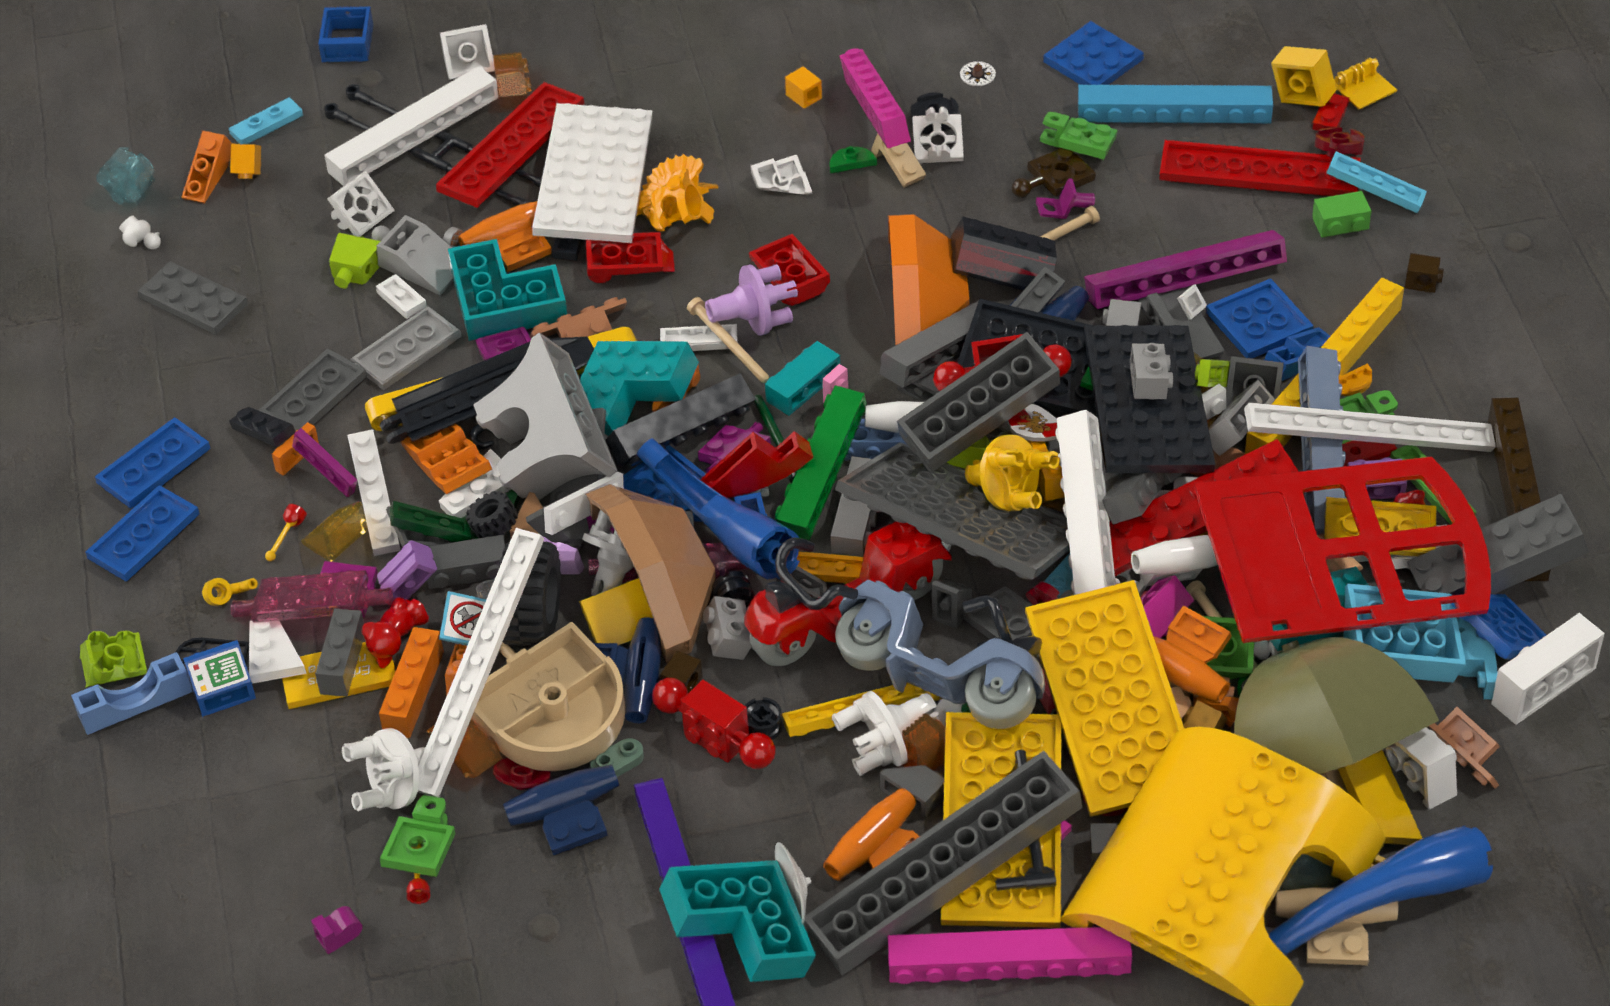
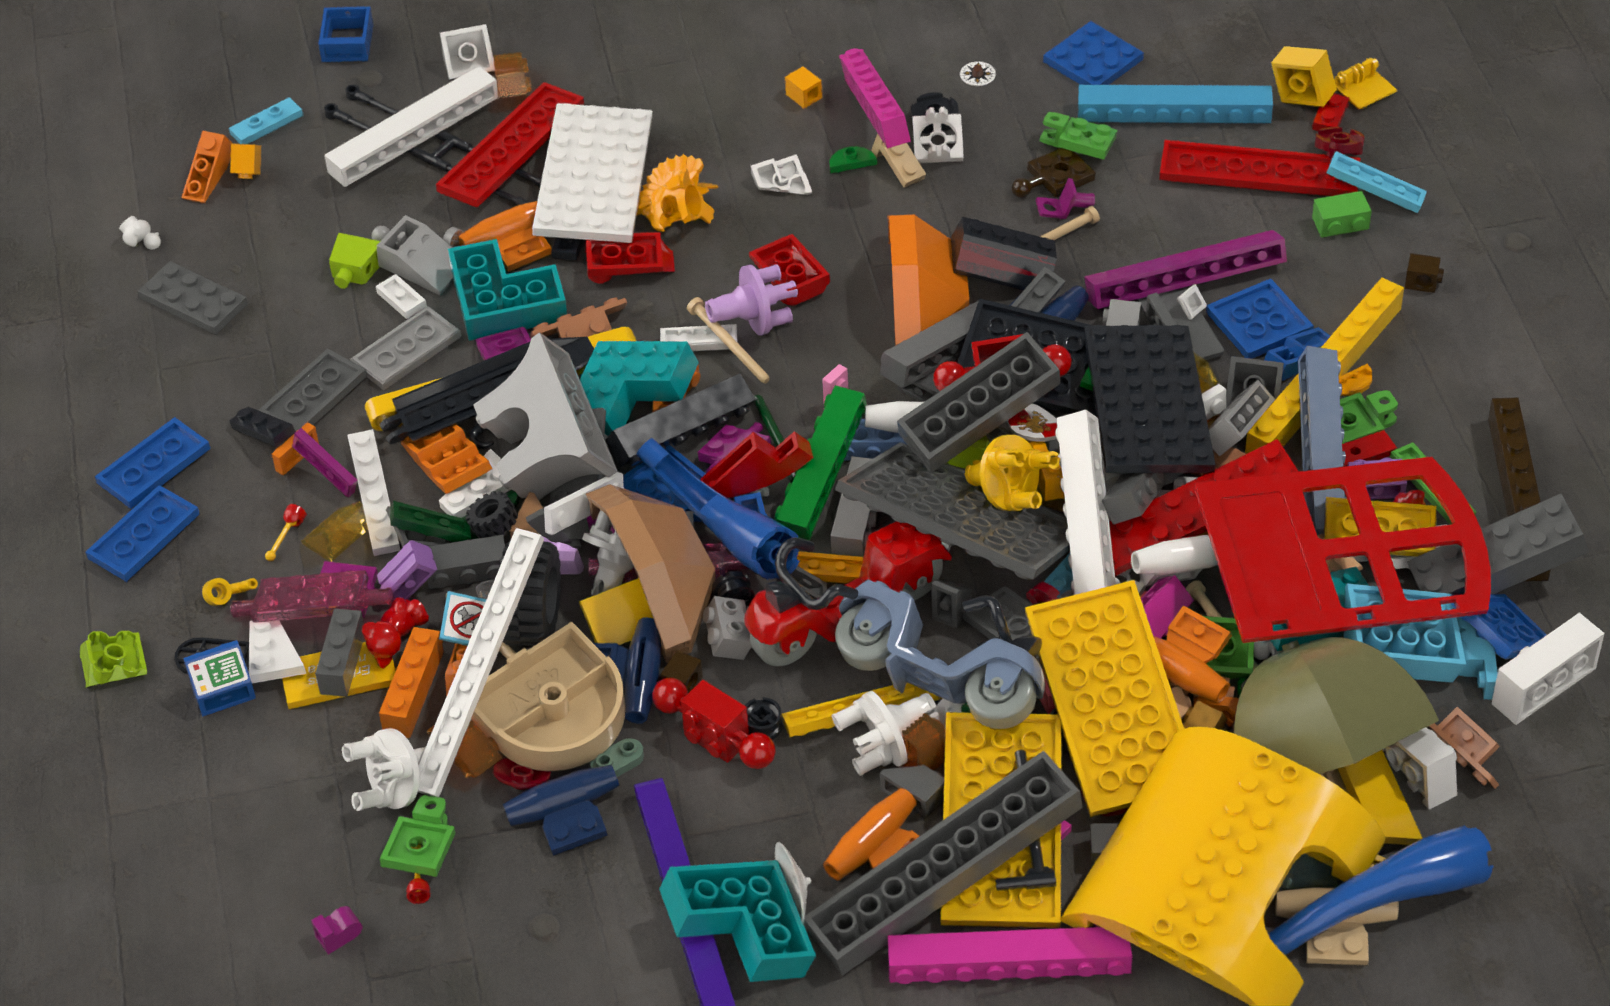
(103, 707): medium blue arch -> none
(126, 175): clear light blue brick -> none
(371, 194): white piece -> none
(801, 378): teal brick -> none
(1150, 371): light grey brick -> none
(1212, 372): lime plate -> none
(1369, 427): white plate -> none

